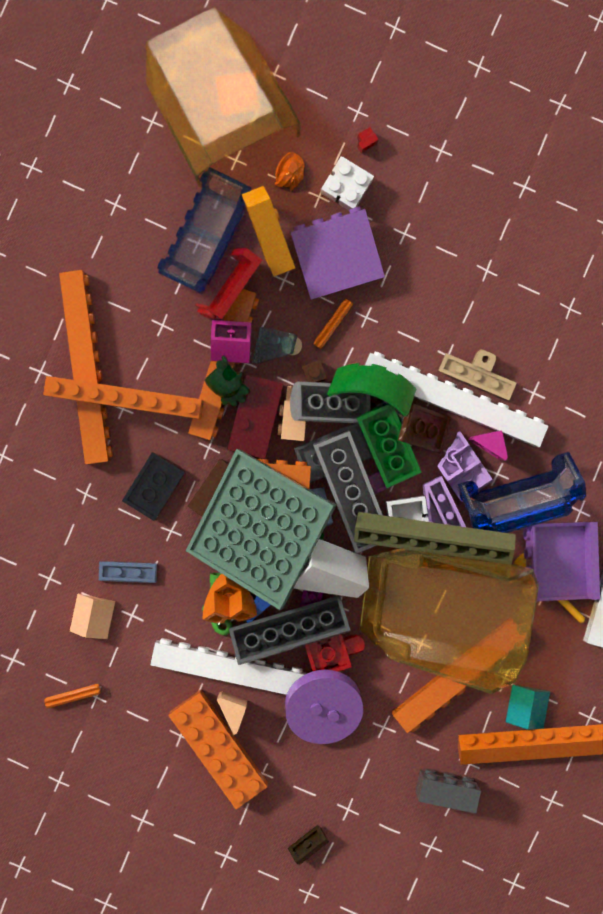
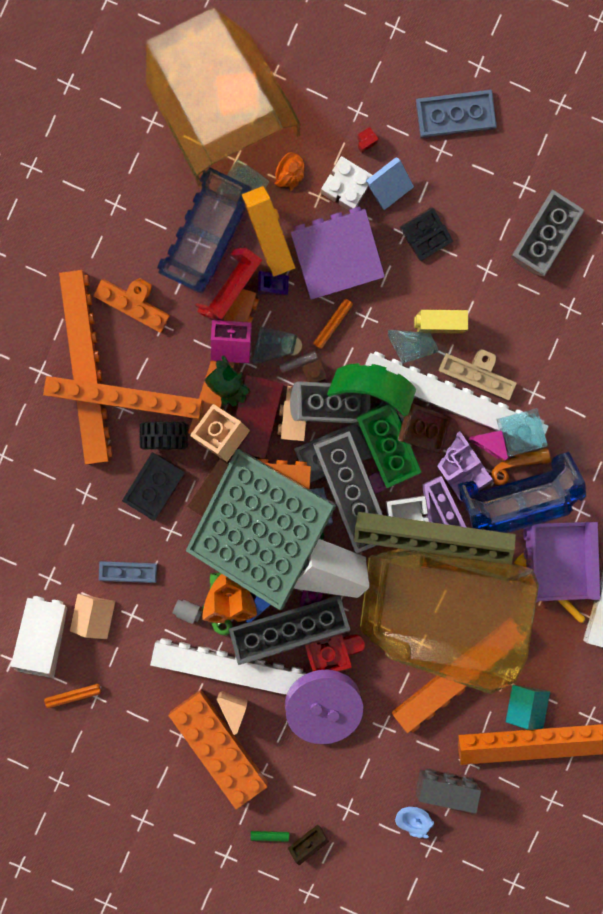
(39, 637): none -> white slope
(133, 302): none -> orange plate
(164, 435): none -> black tyre
(187, 611): none -> light grey brick
(220, 432): none -> light nougat brick
(246, 175): none -> clear light blue wing
(269, 836): none -> green piece
(272, 285): none -> dark purple slope
(298, 362): none -> clear piece
(390, 183): none -> light blue tile
(412, 344): none -> clear light blue wing
(414, 821): none -> light blue hat
(426, 234): none -> black slope
(441, 321): none -> light yellow brick
(456, 113): none -> sand blue tile
(522, 432): none -> clear light blue brick
(527, 458): none -> orange plant
(547, 234): none -> light grey brick

